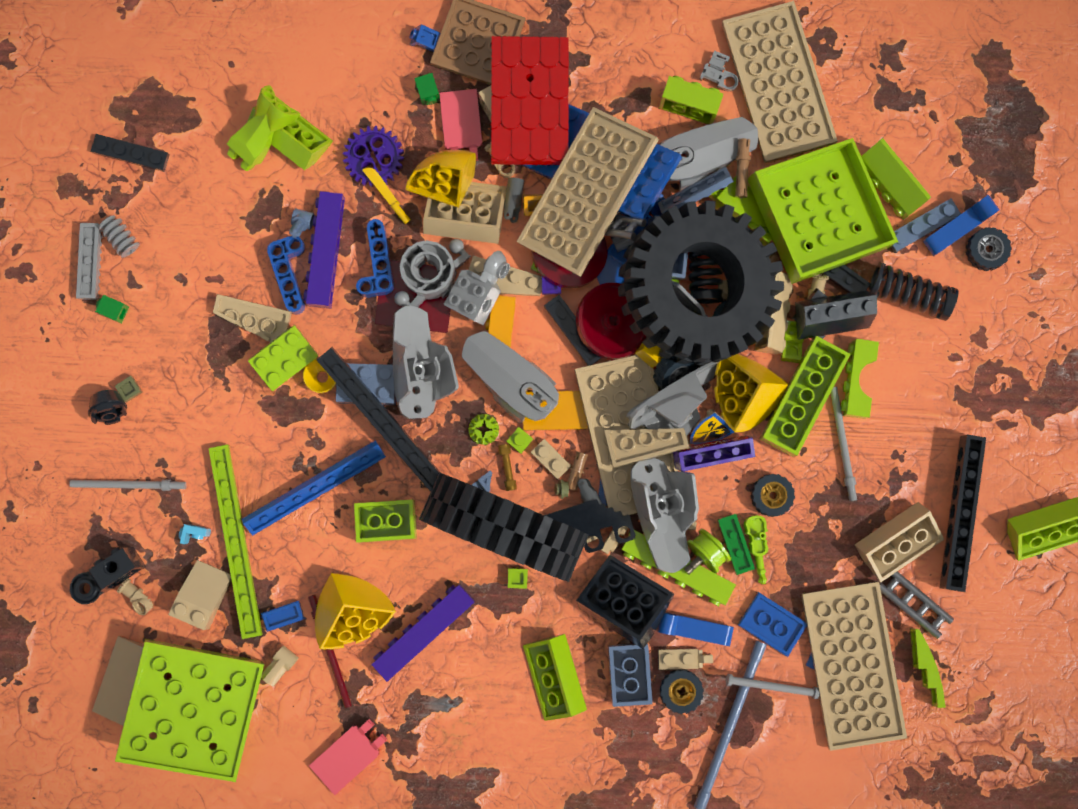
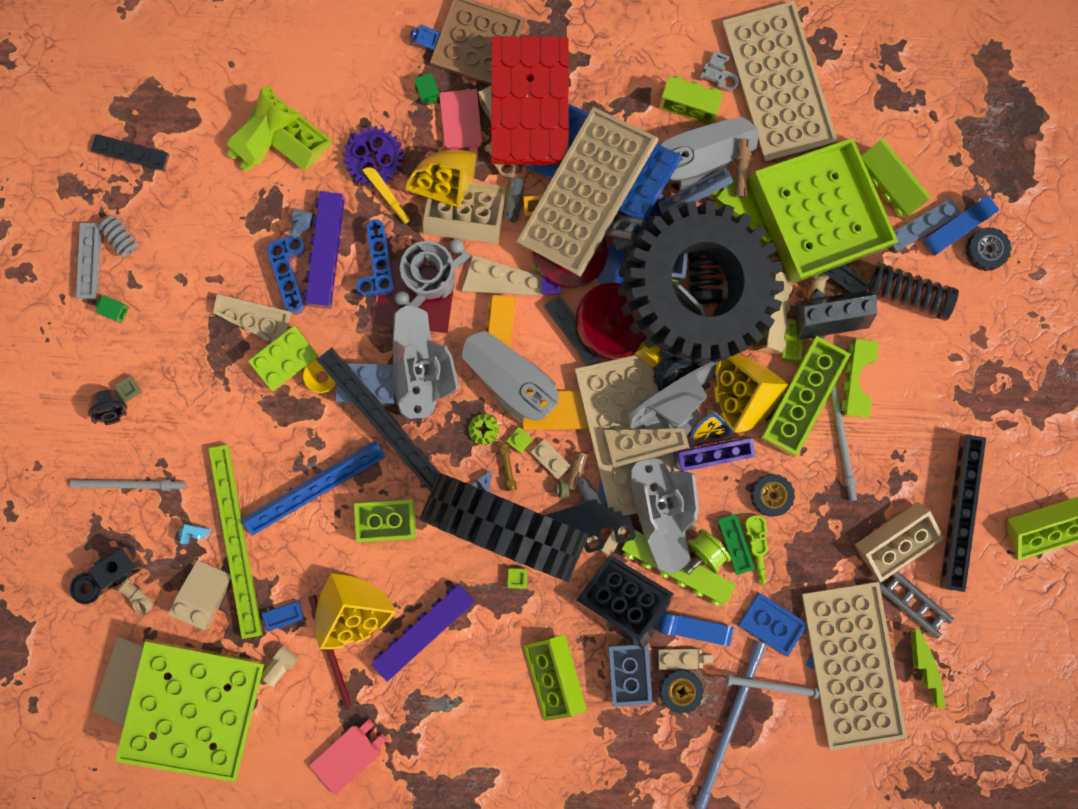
(477, 294): light grey brick -> none

